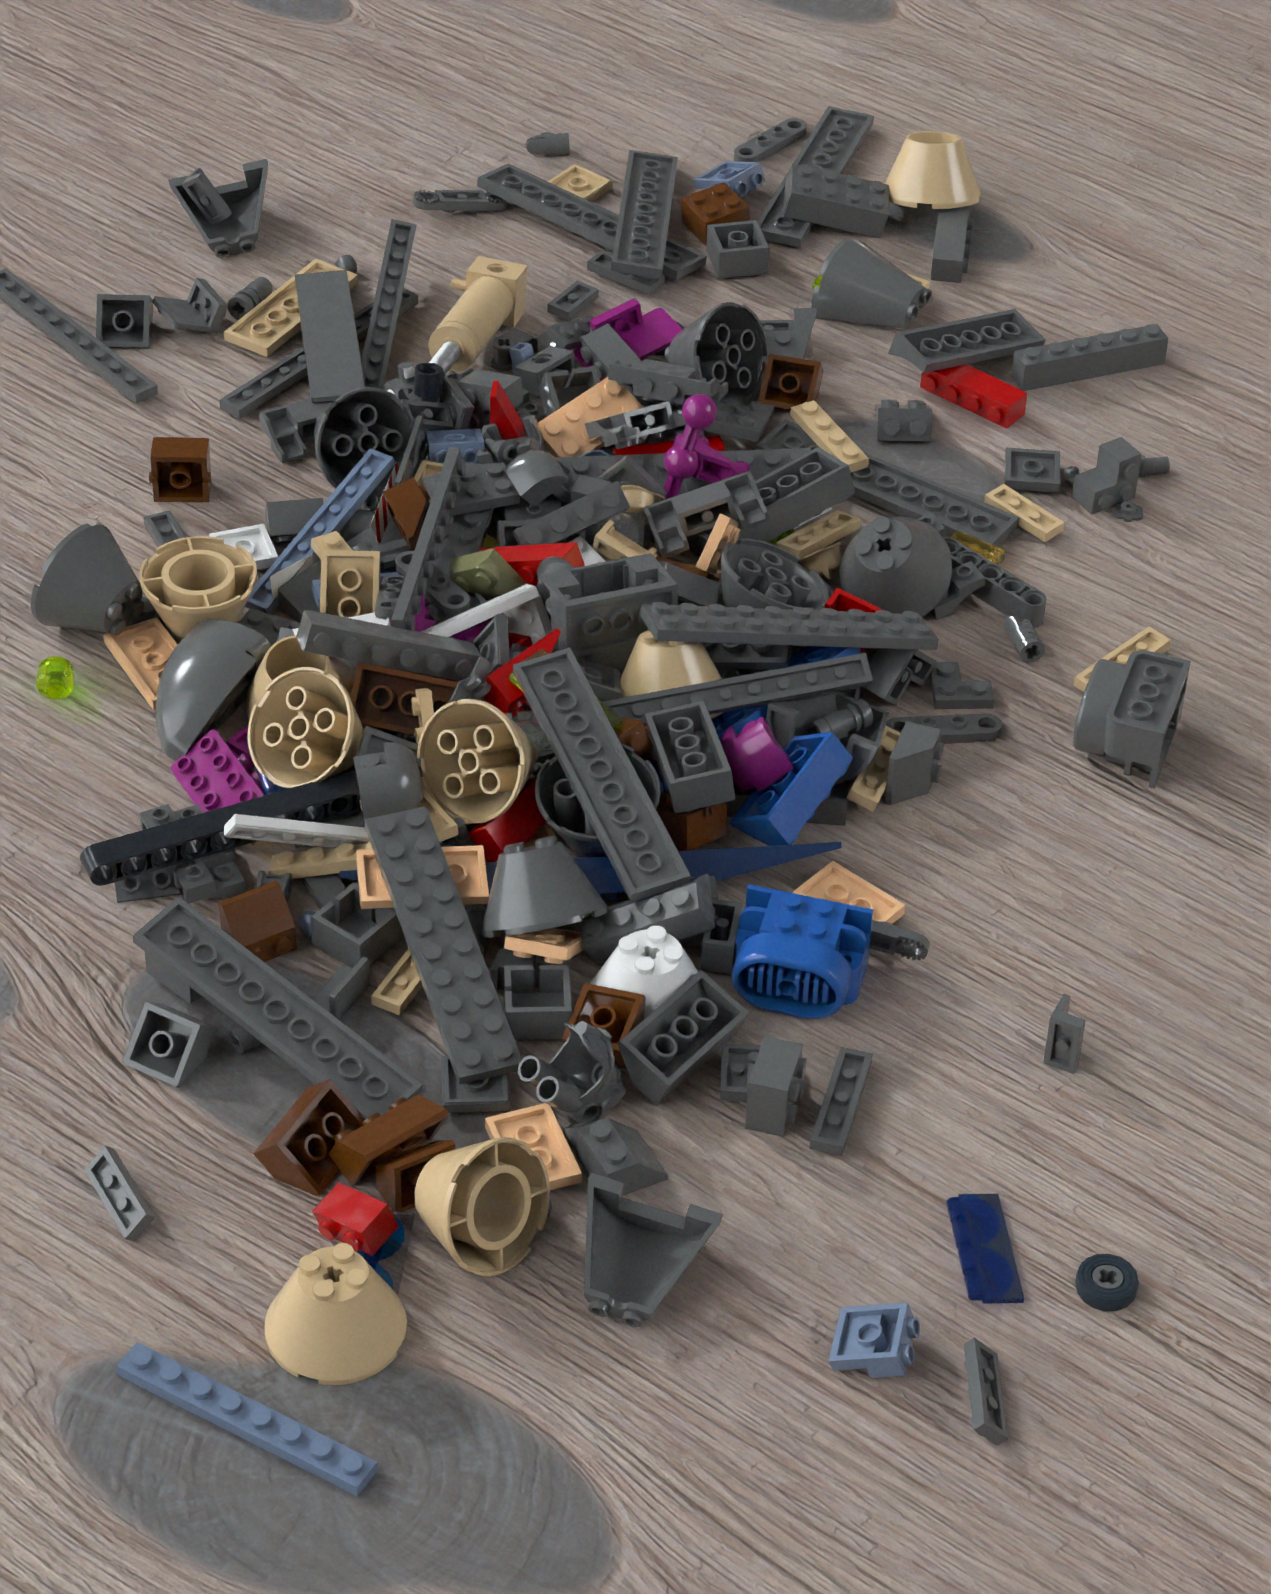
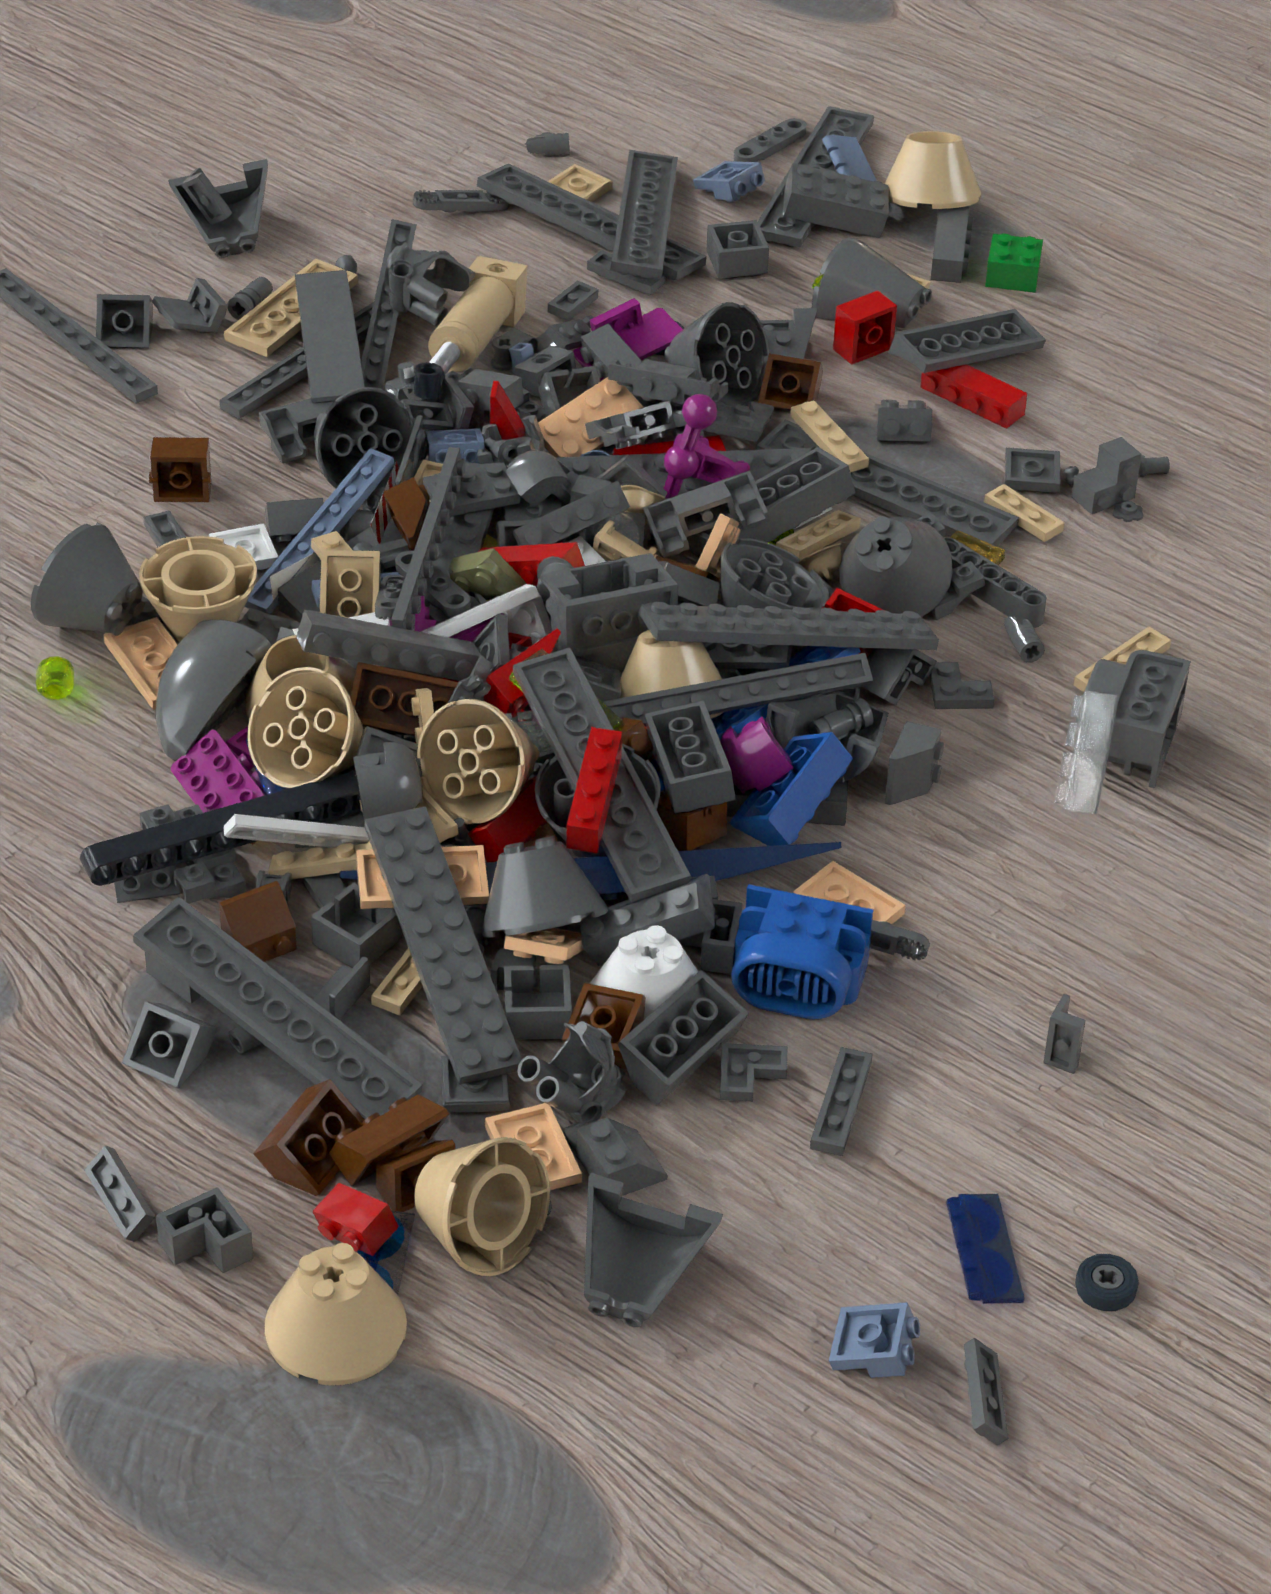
(205, 1225): none -> dark grey brick
(247, 1419): sand blue plate -> none
(305, 922): sand blue hinge -> none
(421, 289): none -> dark grey helmet
(594, 790): none -> red brick
(712, 206): reddish brown brick -> none
(775, 1086): dark grey piece -> none
(848, 156): none -> sand blue windscreen
(864, 327): none -> red brick
(873, 780): tan plate -> none
(956, 727): dark grey plate -> none
(1014, 262): none -> green brick
(1089, 357): dark grey brick -> none
(1091, 748): none -> clear windscreen

